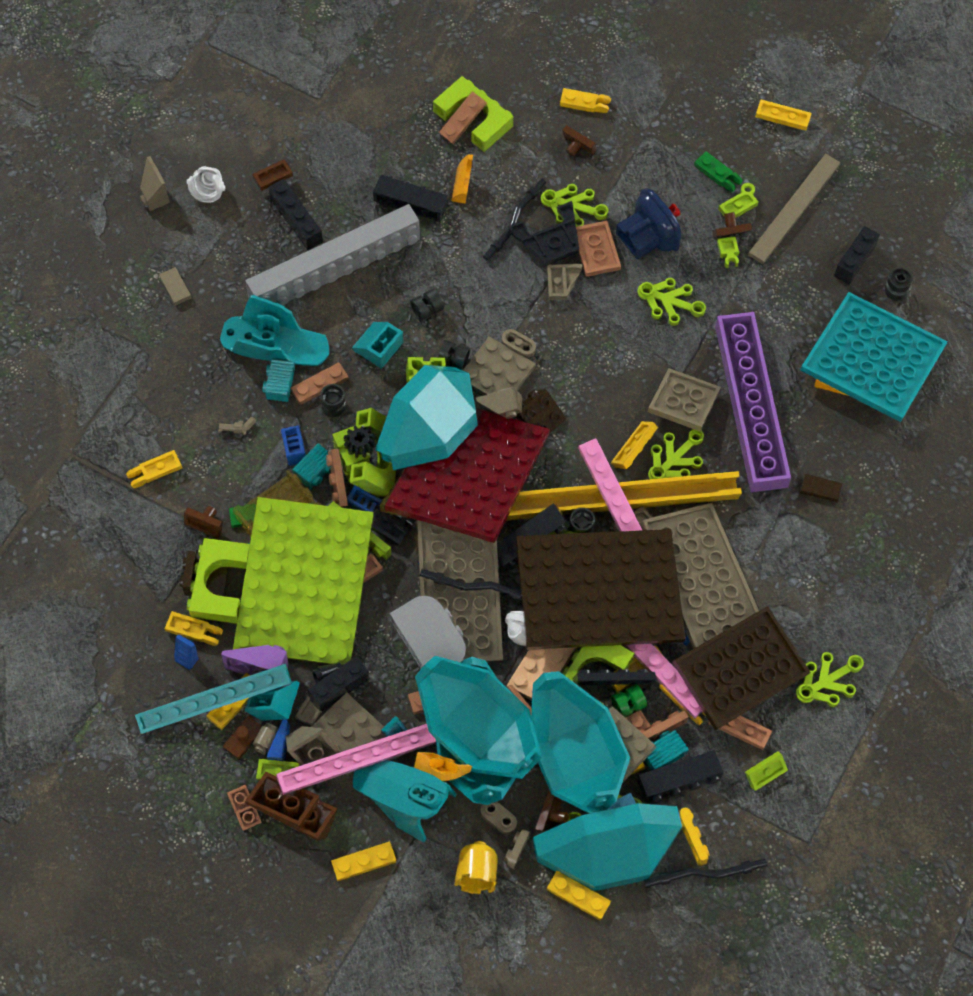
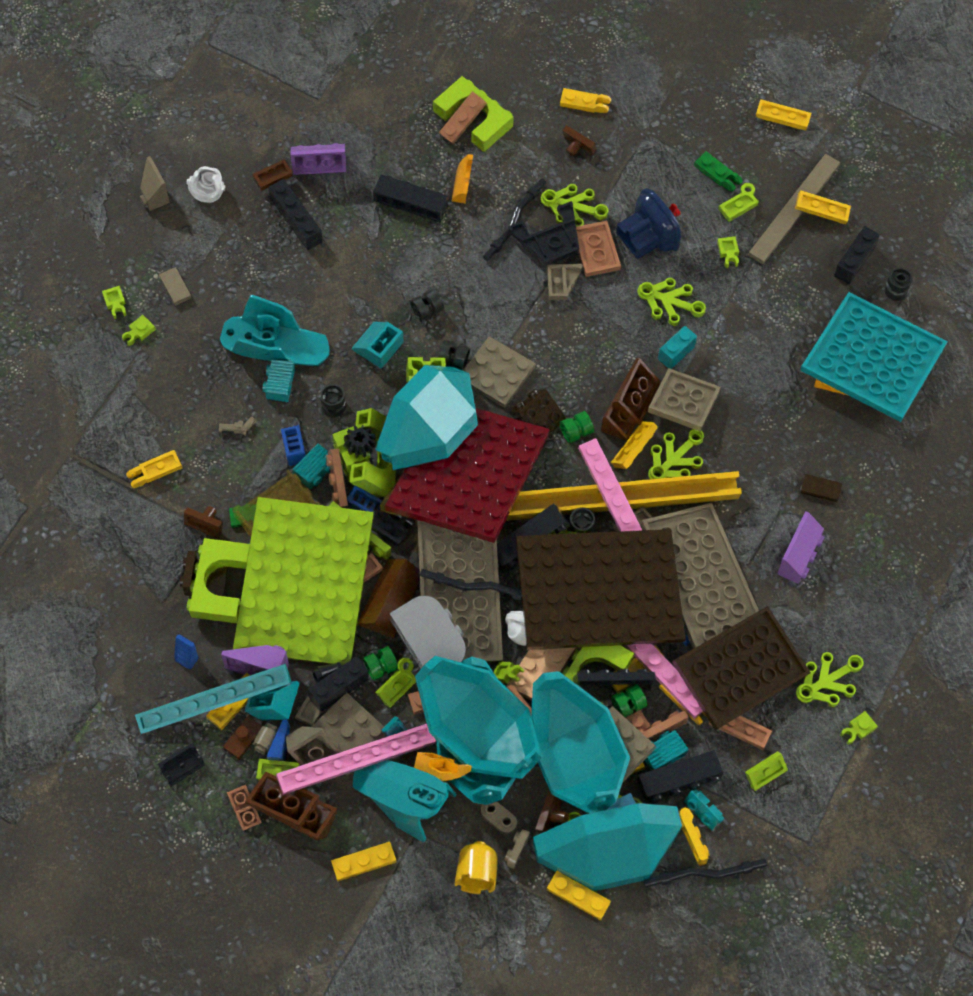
(114, 300): none -> lime plate
(139, 329): none -> lime plate
(181, 764): none -> black hinge
(192, 628): yellow hinge -> none
(312, 386): nougat plate -> none
(318, 159): none -> medium lavender slope
(337, 257): light grey brick -> none
(380, 663): none -> green wheel
(393, 589): none -> reddish brown slope
(397, 684): none -> lime hinge
(503, 402): dark tan slope -> none
(507, 670): none -> lime plate
(519, 343): dark tan plate -> none
(578, 426): none -> green wheel
(630, 401): none -> reddish brown slope
(677, 347): none -> teal brick
(698, 803): none -> teal hinge
(731, 226): reddish brown tile -> none
(752, 402): medium lavender brick -> none
(802, 549): none -> medium lavender slope
(822, 207): none -> yellow plate
(860, 726): none -> lime plate

